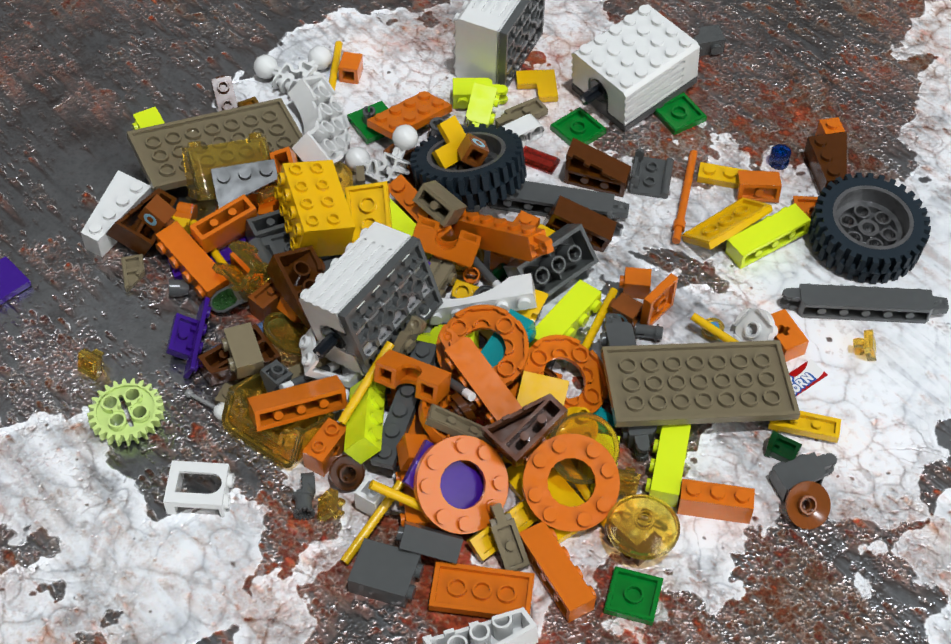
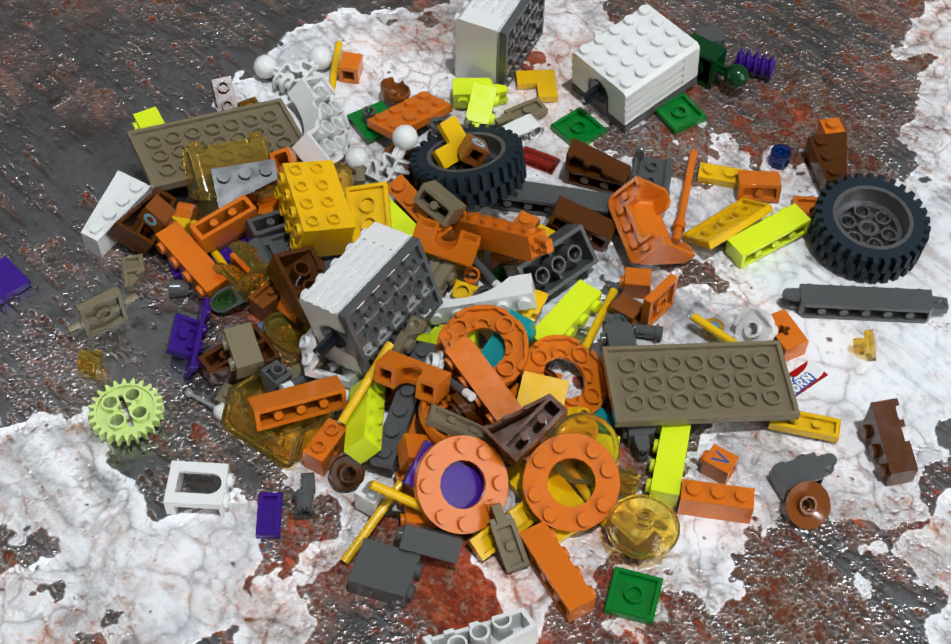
(102, 312): none -> dark tan plate
(269, 515): none -> dark purple tile
(328, 505): clear yellow tile -> none
(394, 92): none -> dark orange hair
(435, 359): none -> white plate
(479, 590): orange plate -> none
(639, 222): none -> orange windscreen
(712, 66): none -> dark green brick
(718, 464): none -> orange brick
(756, 64): none -> dark purple piece
(782, 448): dark green tile -> none
(887, 443): none -> reddish brown wedge

